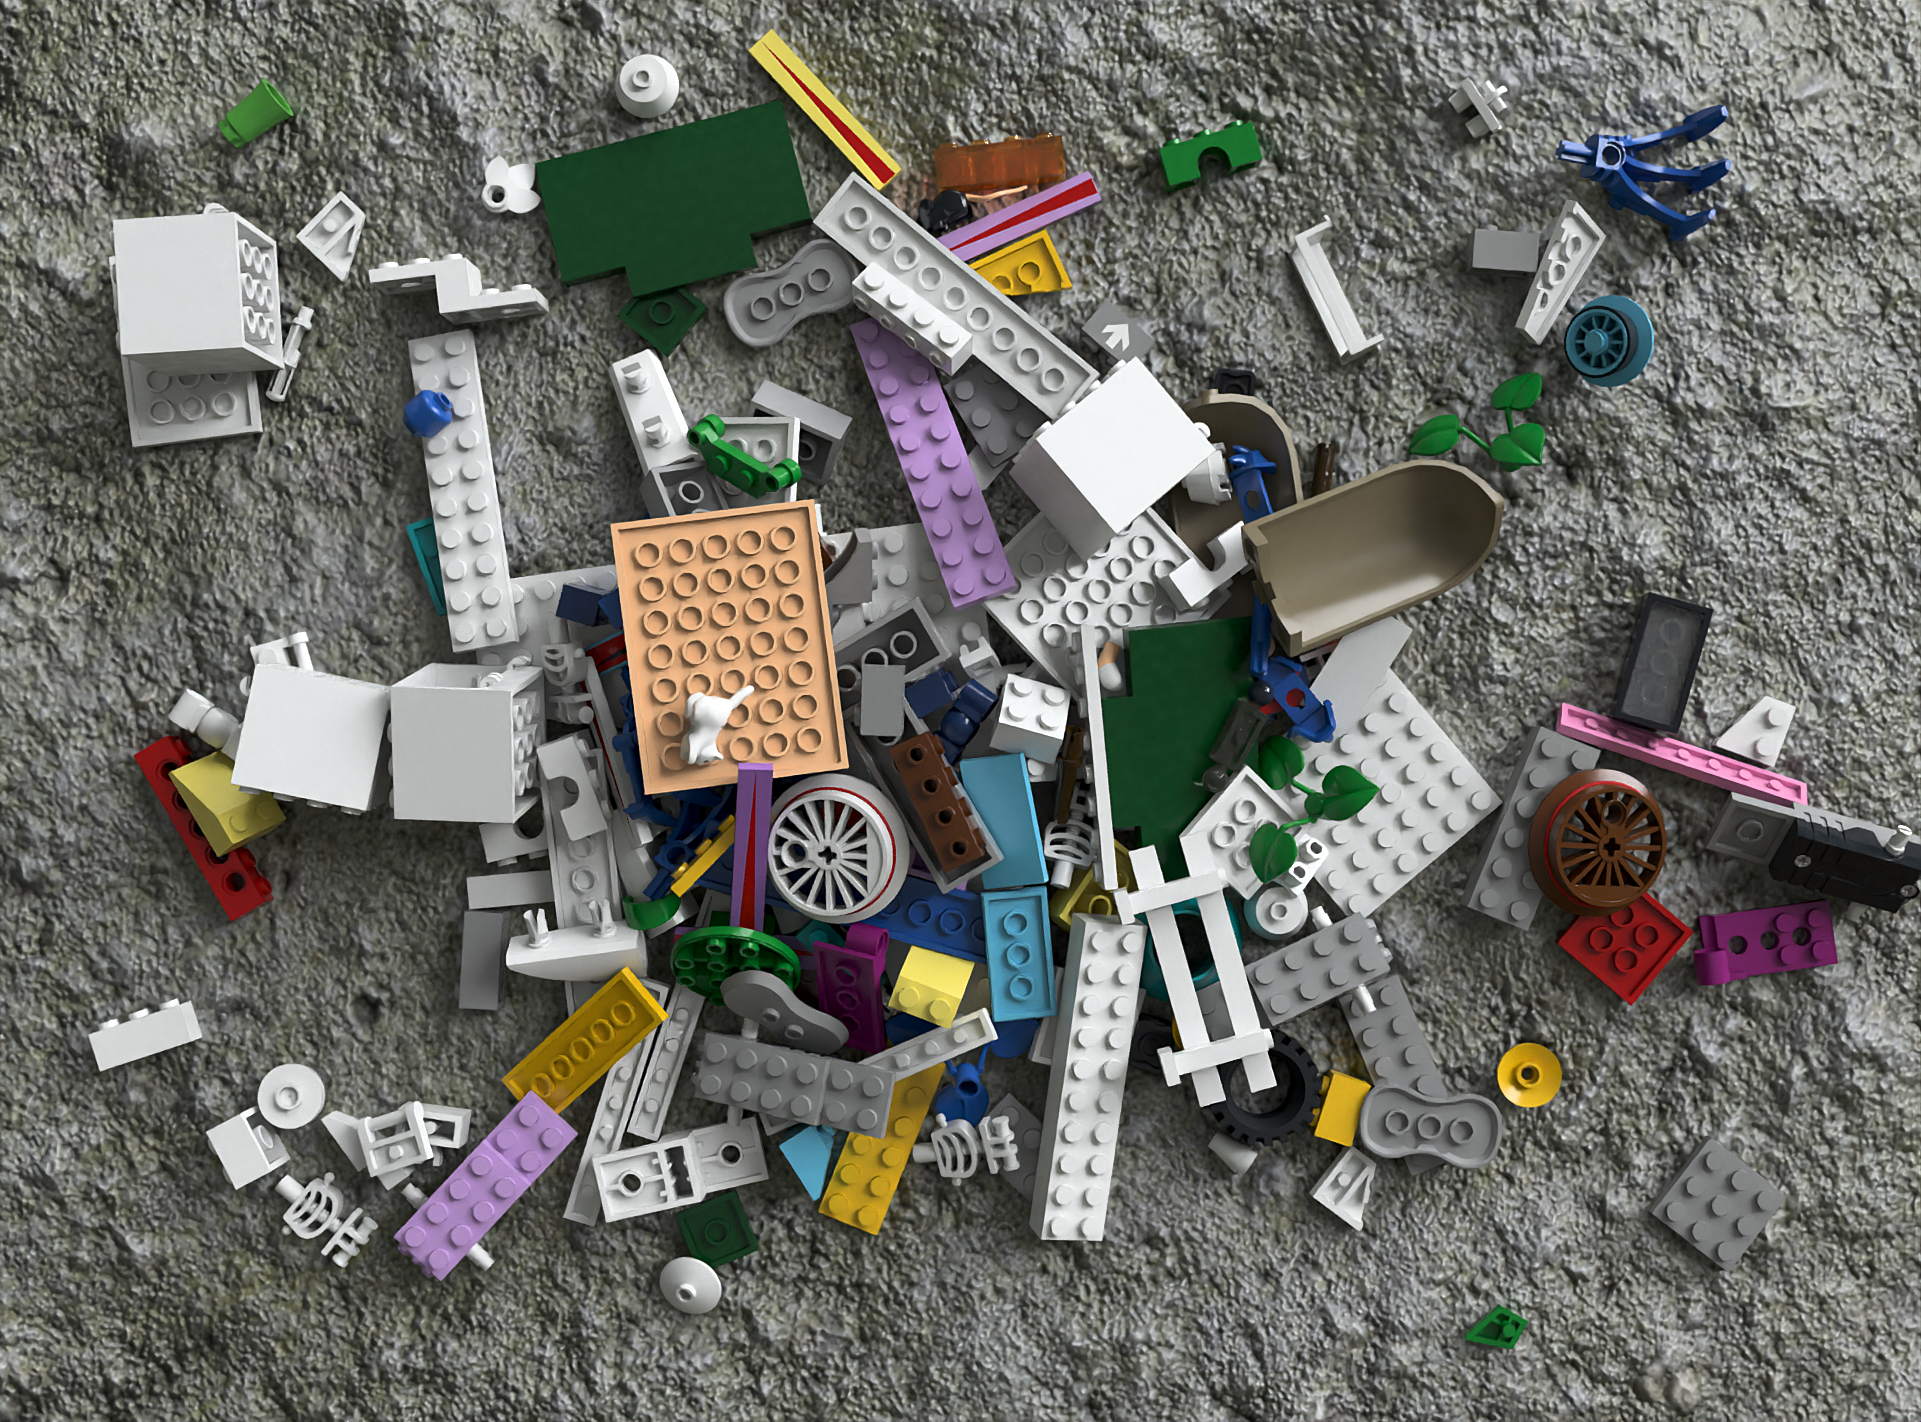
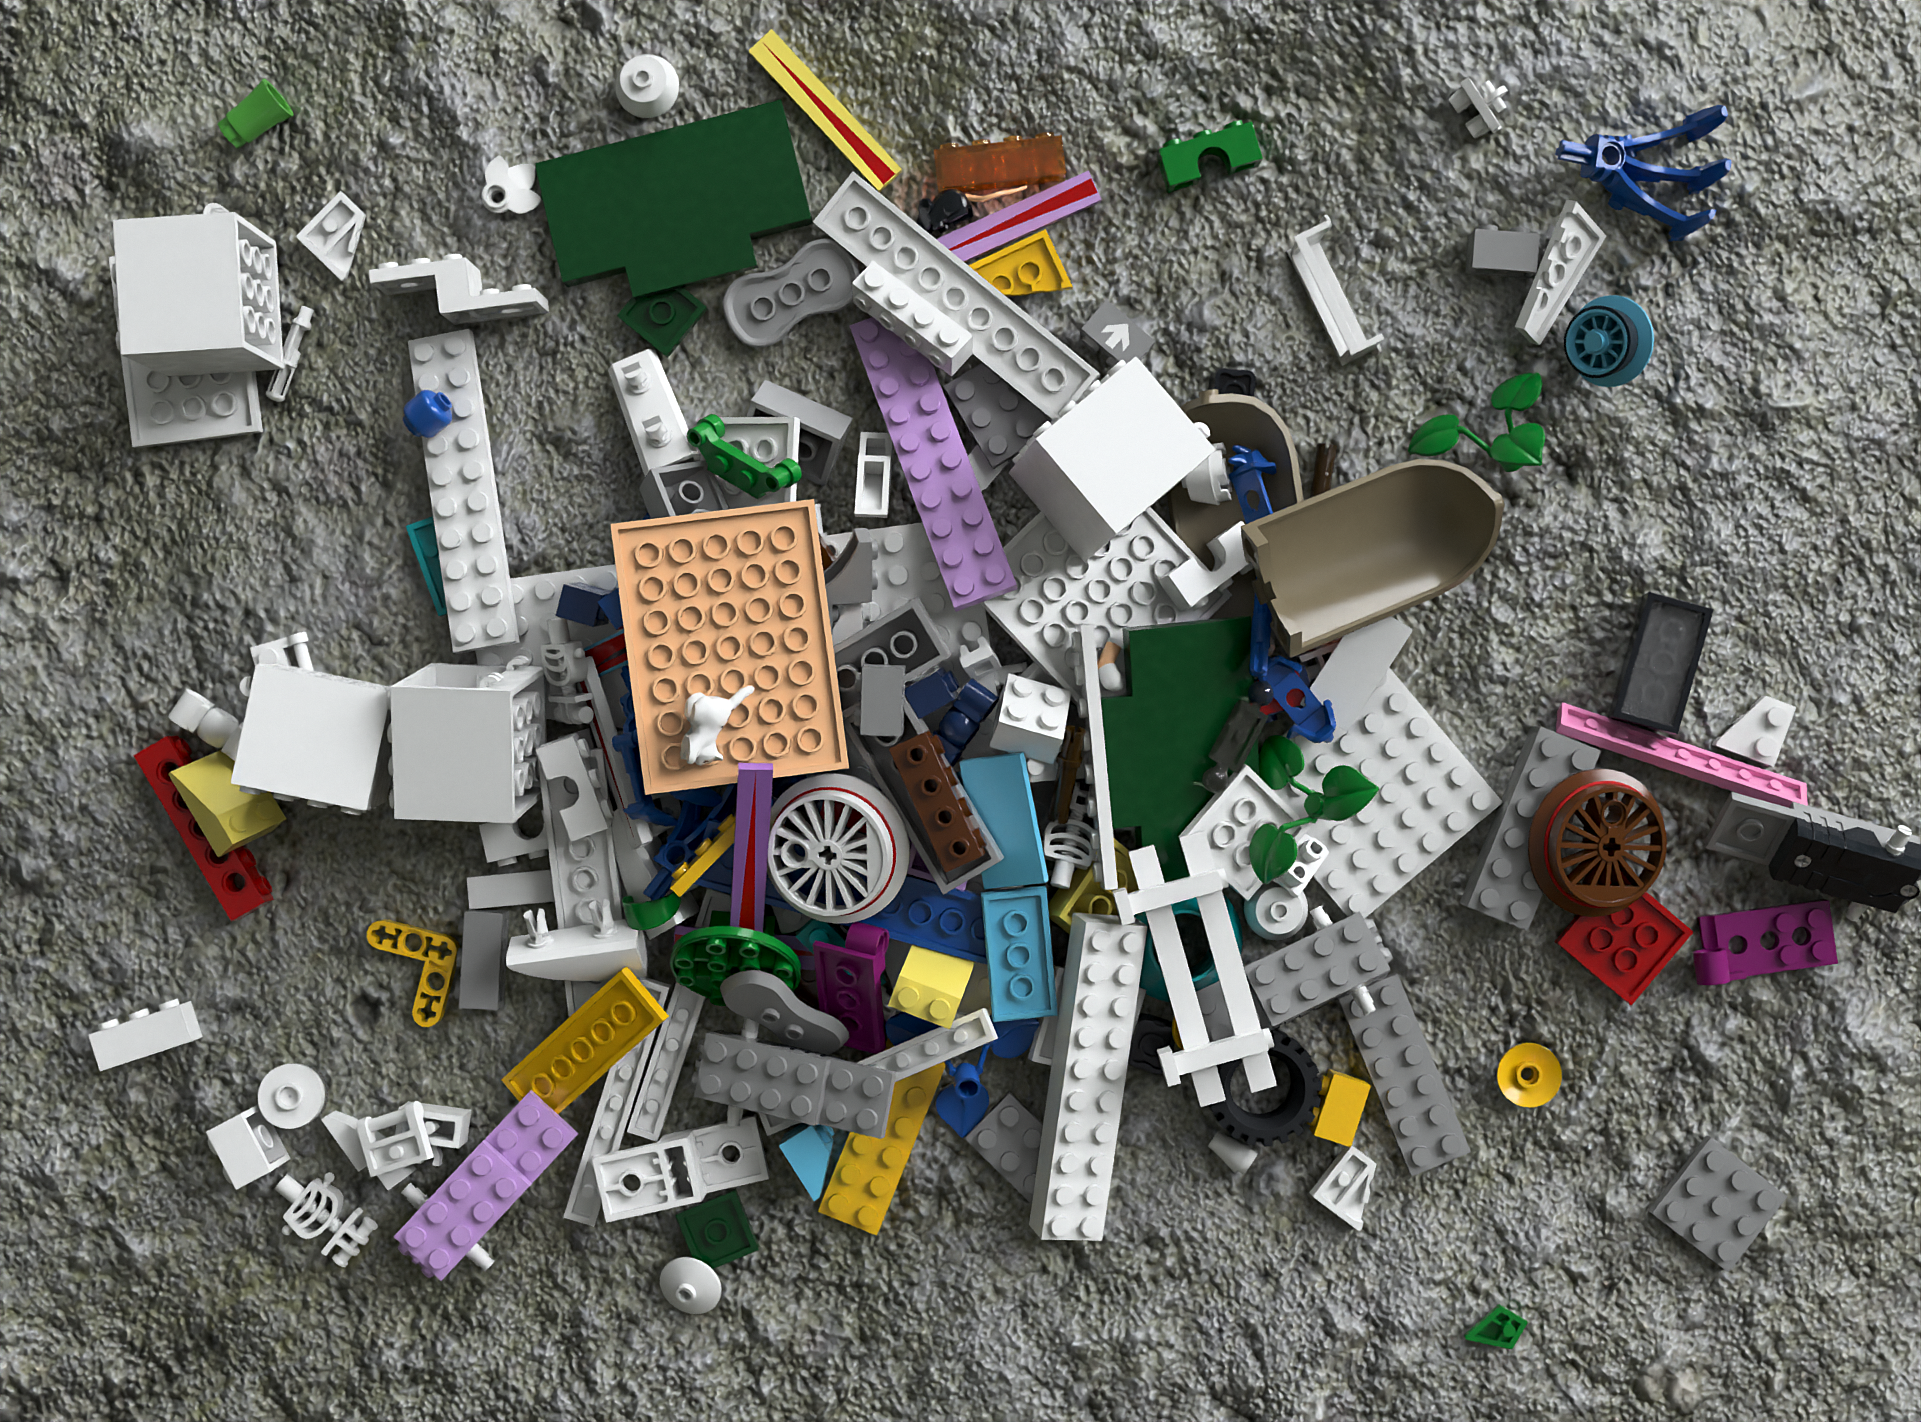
(433, 963): none -> yellow beam
(873, 475): none -> white slope
(961, 1139): white torso -> none
(1454, 1129): light grey plate -> none

